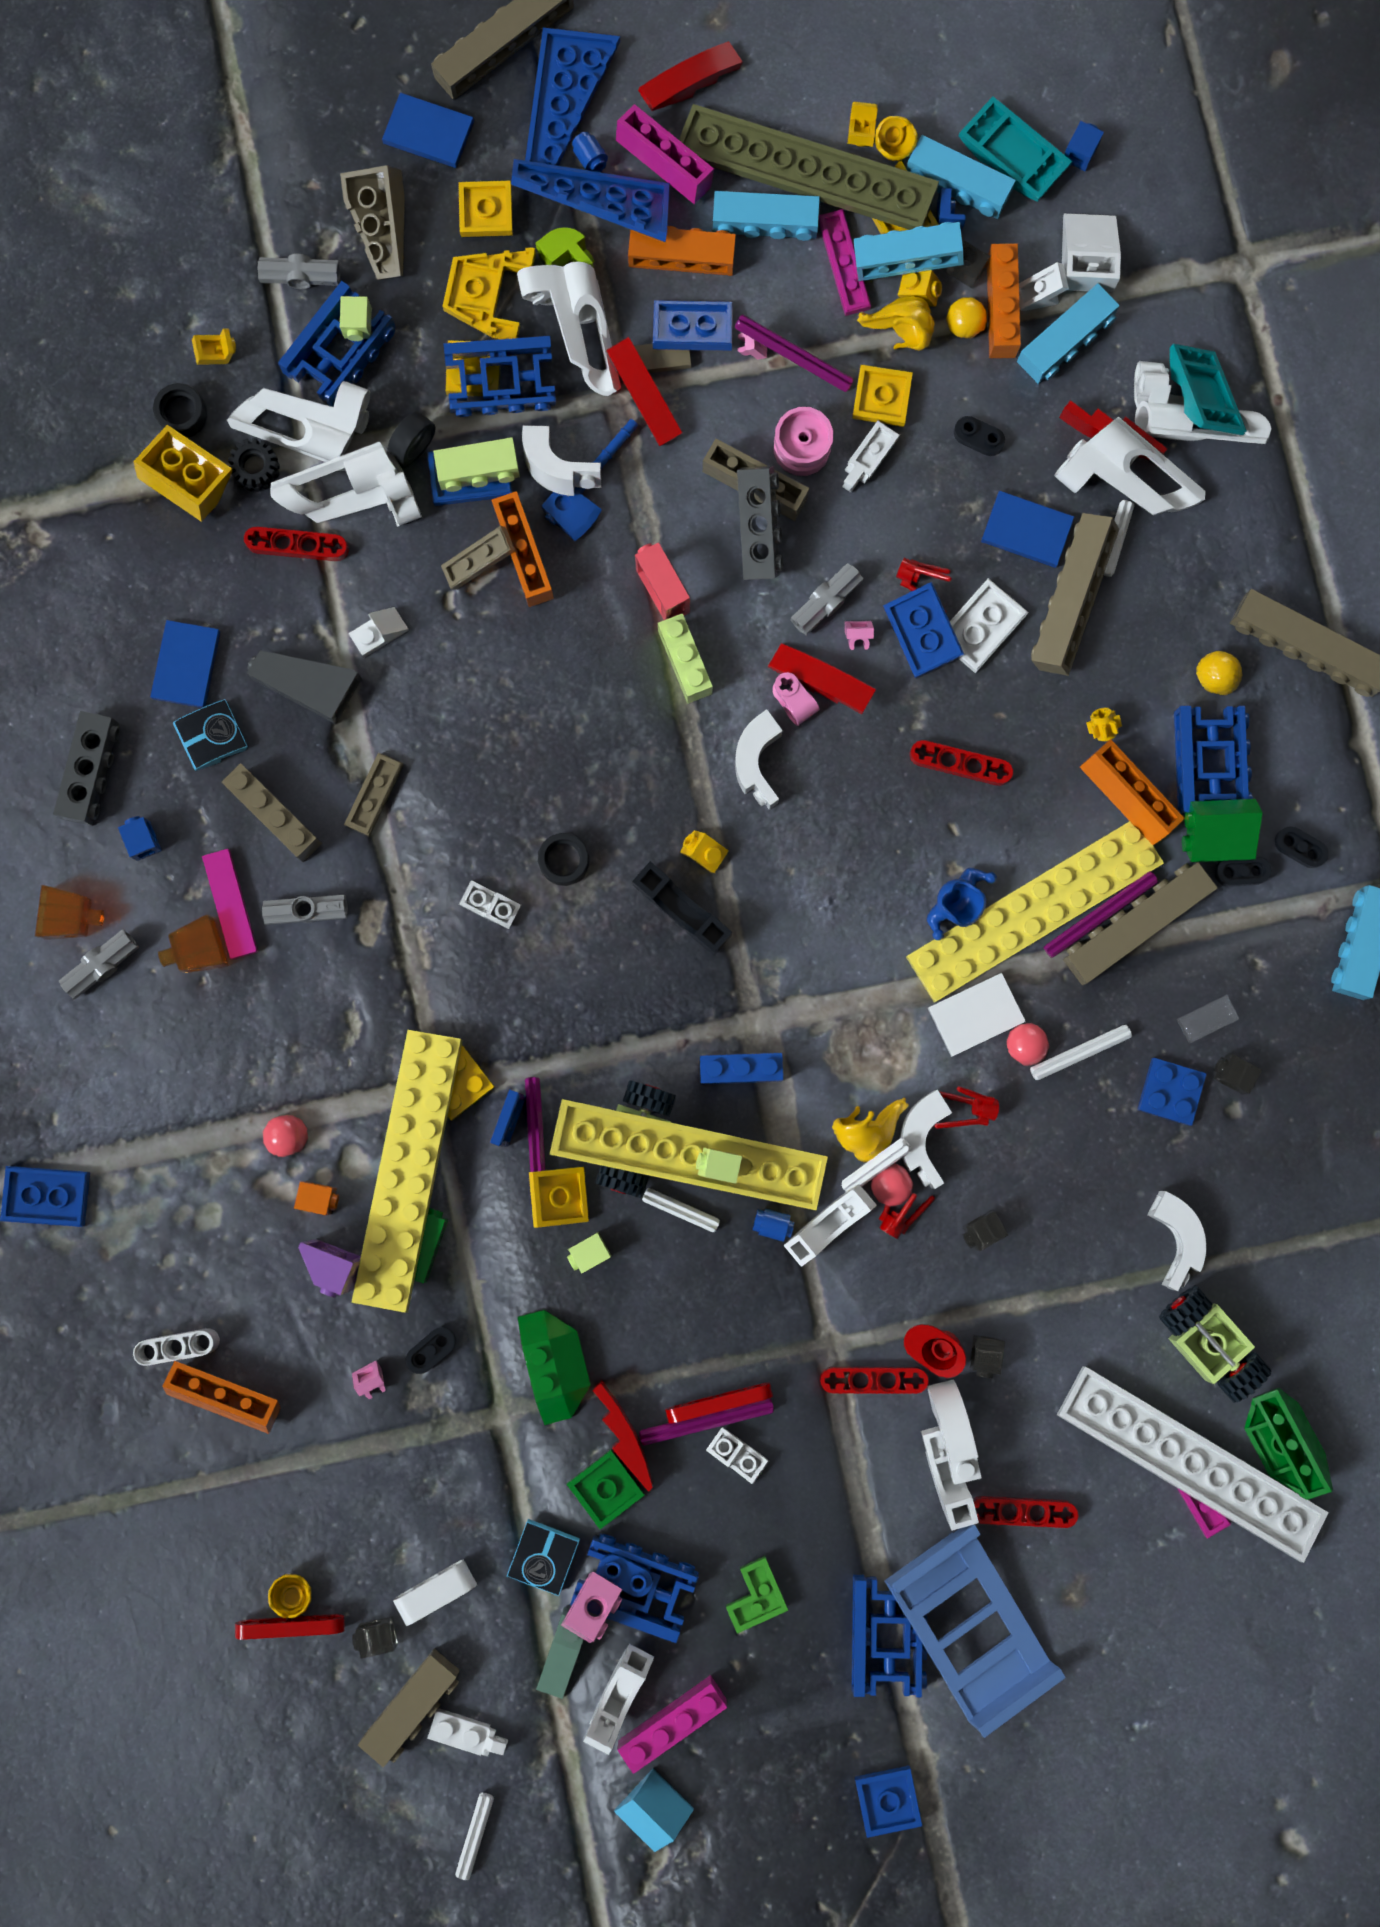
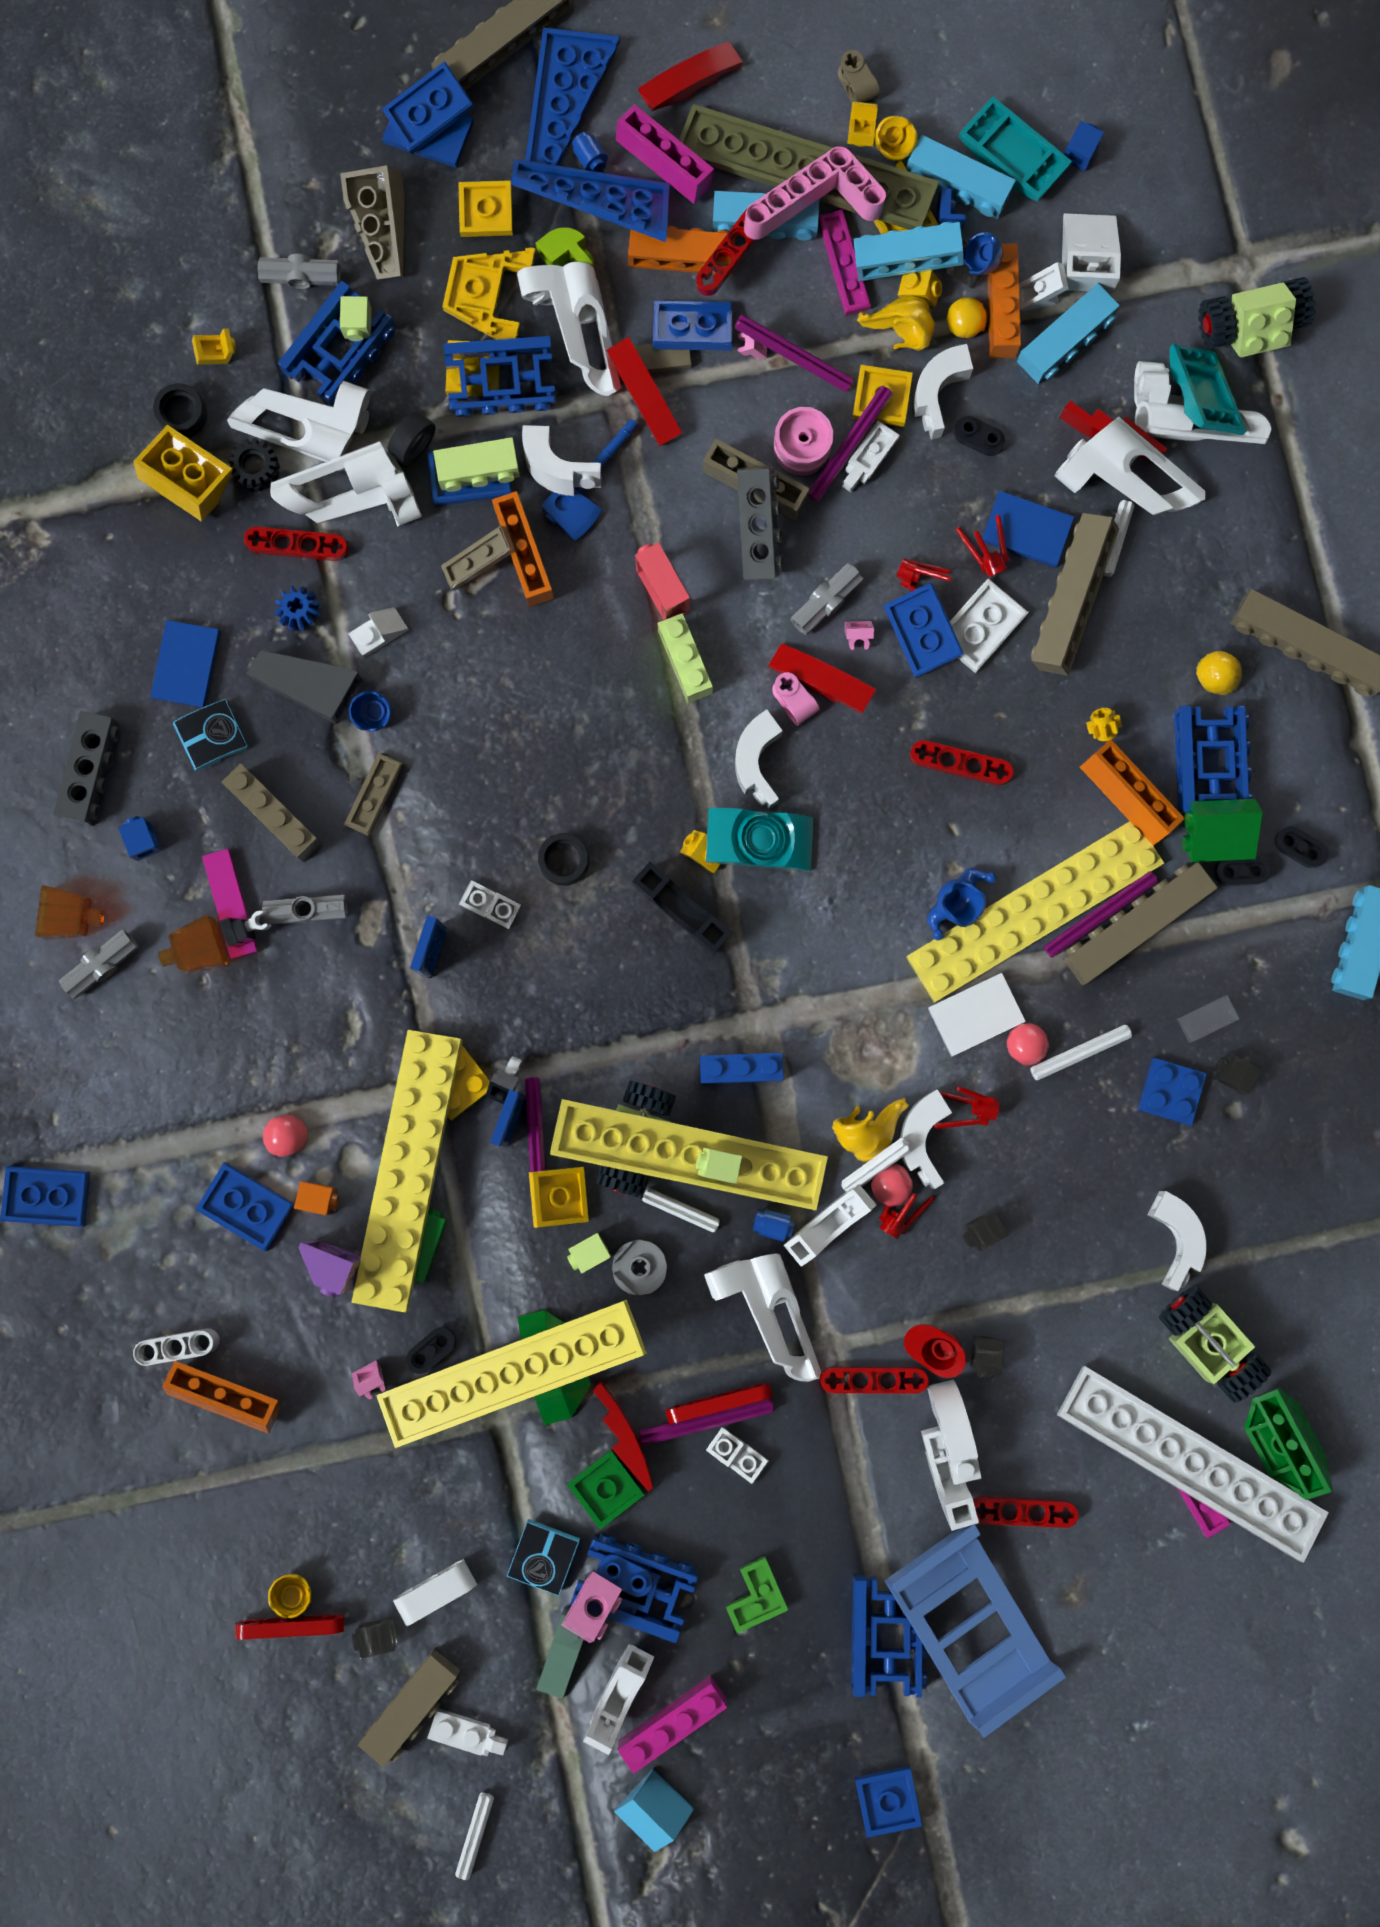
(240, 931): none -> black piece
(245, 1206): none -> blue tile
(294, 600): none -> blue gear
(370, 711): none -> blue hair
(428, 107): none -> blue tile
(428, 947): none -> blue tile
(503, 1081): none -> black piece
(511, 1373): none -> light yellow plate
(640, 1283): none -> light grey plate
(728, 249): none -> red beam
(759, 839): none -> teal slope
(765, 1286): none -> white panel
(832, 170): none -> bright pink beam
(850, 443): none -> magenta axle
(857, 78): none -> dark tan piece
(945, 368): none -> white arch
(983, 253): none -> blue hair
(992, 562): none -> red plant
(1258, 317): none -> brick

